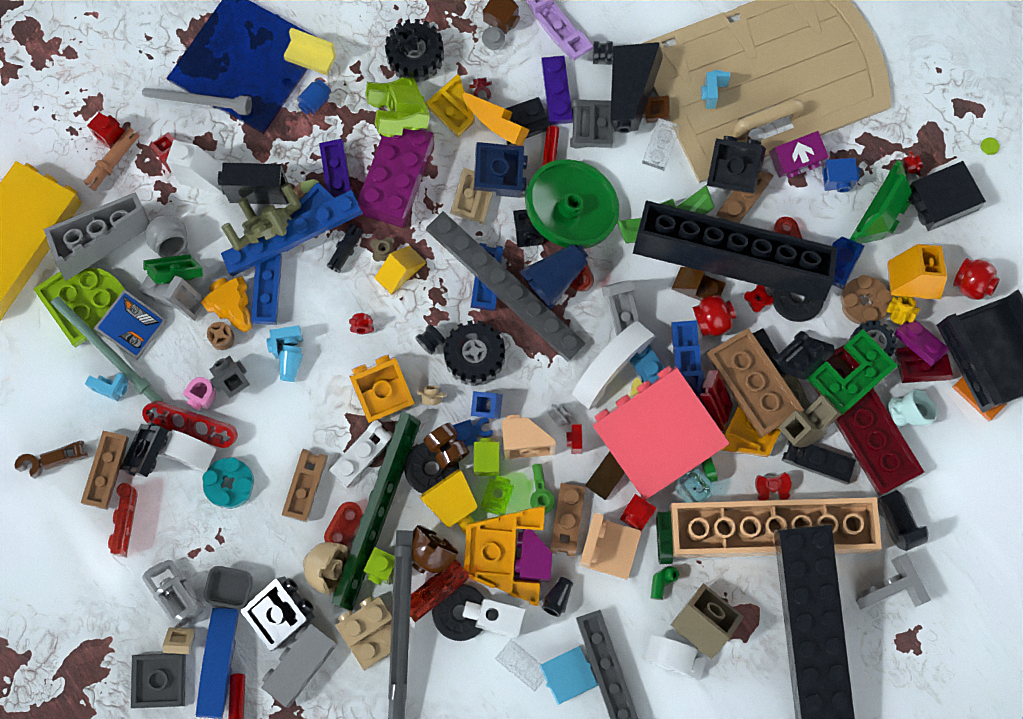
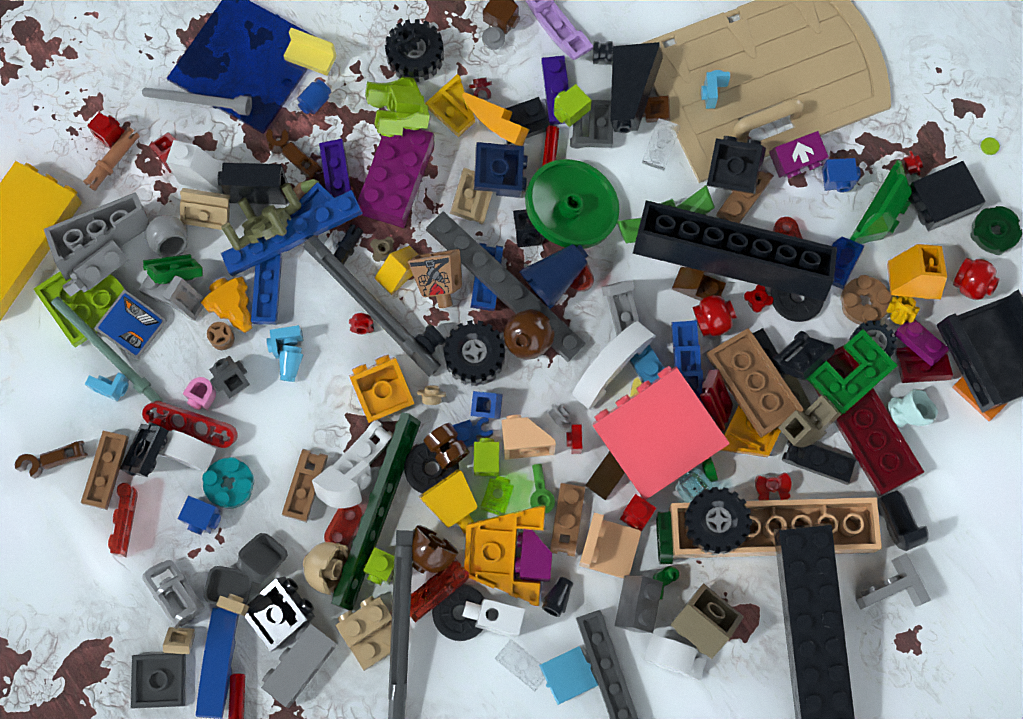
(95, 268): none -> light grey hinge
(199, 516): none -> blue brick
(204, 208): none -> tan plate
(233, 604): none -> tan plate
(261, 557): none -> dark grey piece
(292, 153): none -> reddish brown piece
(340, 489): none -> white brick
(372, 306): none -> dark grey piece
(438, 275): none -> medium nougat torso
(528, 334): none -> reddish brown cylinder
(571, 105): none -> lime brick
(638, 604): none -> flat silver brick
(731, 521): none -> black wheel
(992, 242): none -> dark green plate

